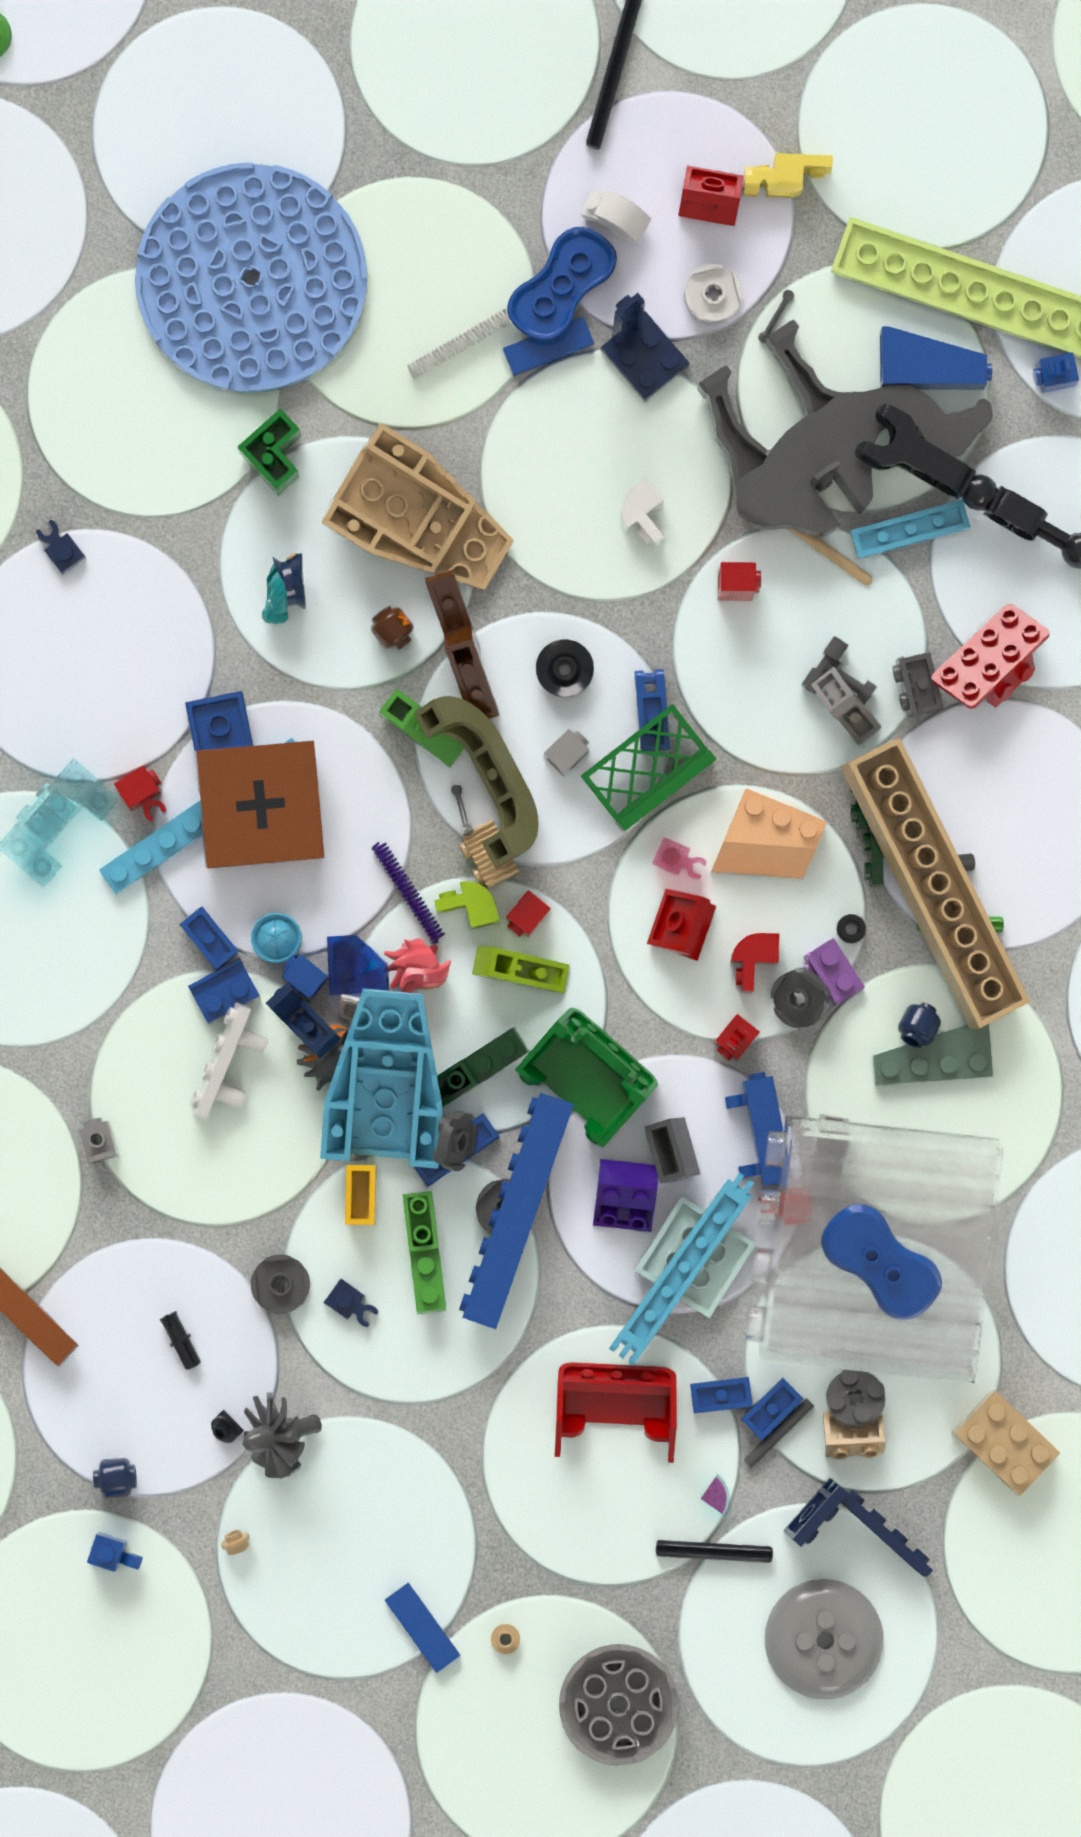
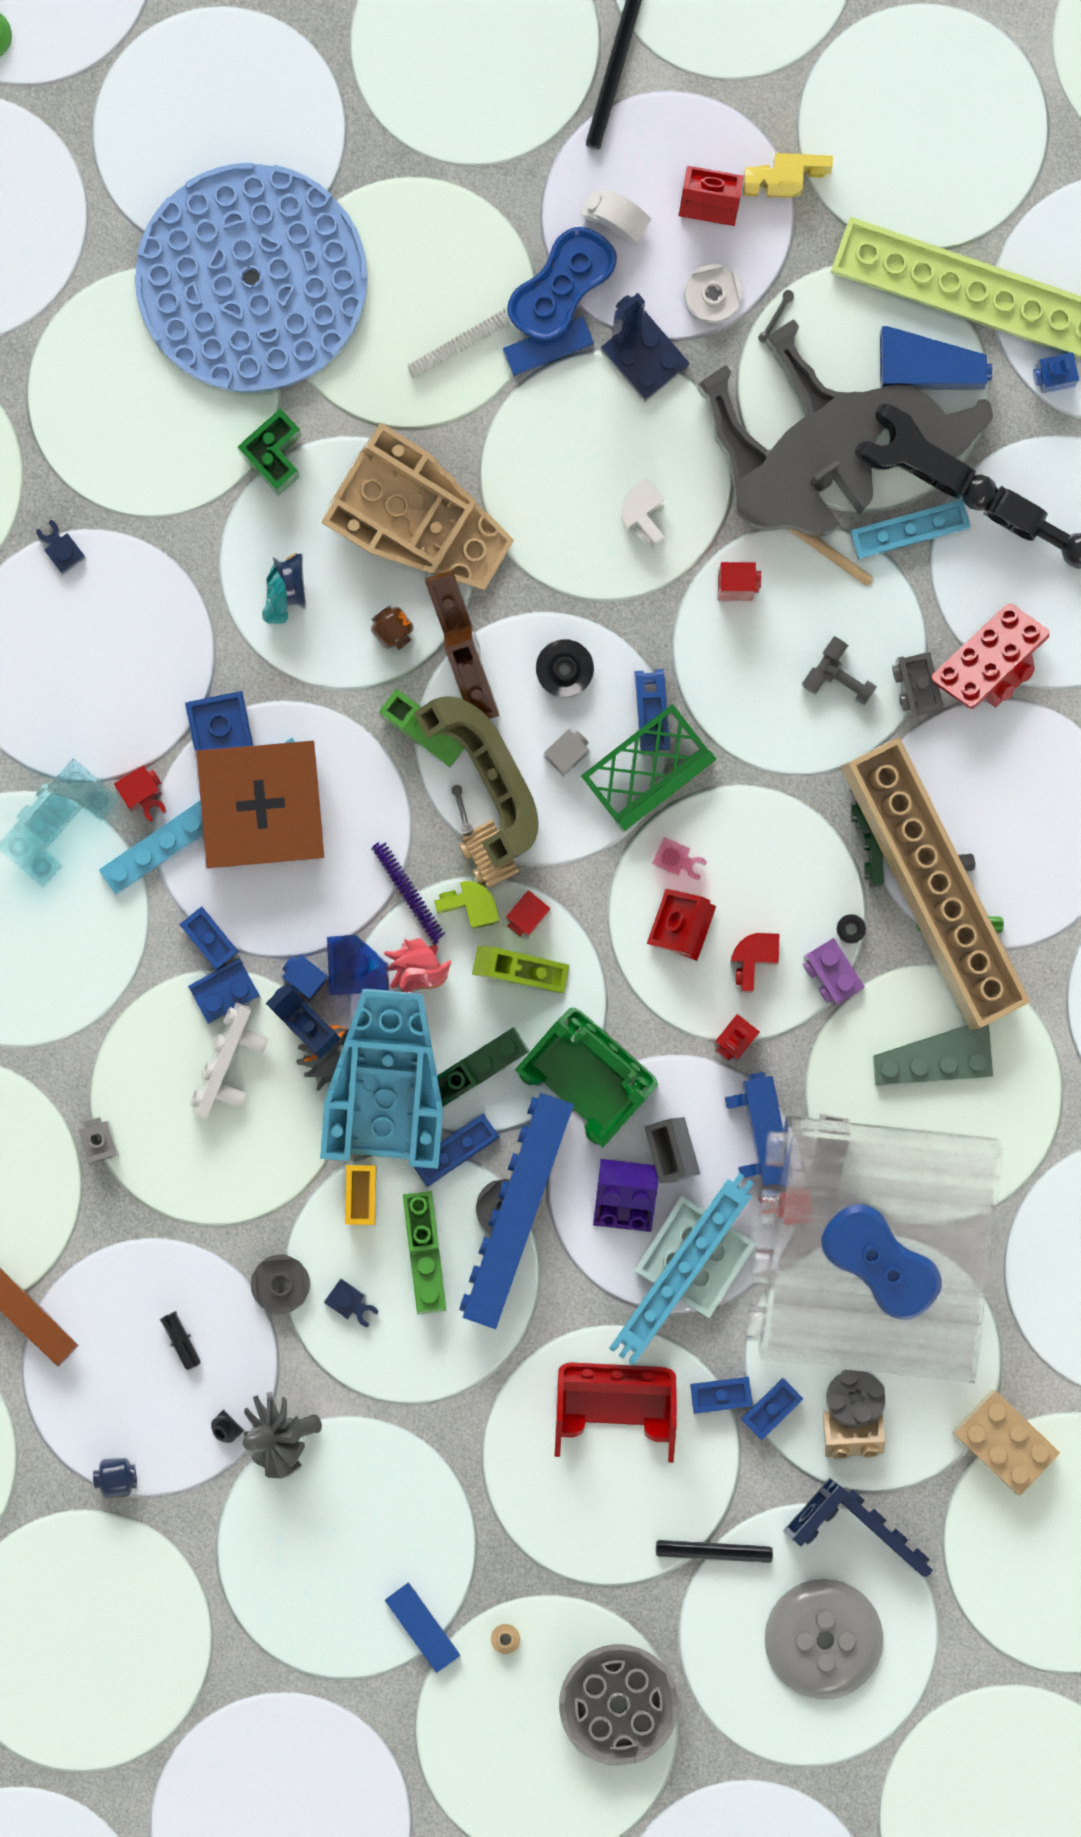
(110, 1552): blue brick -> none
(235, 1542): tan plate -> none
(276, 937): medium azure hat -> none
(348, 1006): white slope -> none
(455, 1140): dark grey plate -> none
(717, 1495): clear light blue tile -> none
(769, 839): light nougat wedge -> none
(778, 1433): dark grey bar -> none
(814, 992): dark grey plate -> none
(845, 706): light grey bracket -> none
(919, 1025): dark blue head -> none

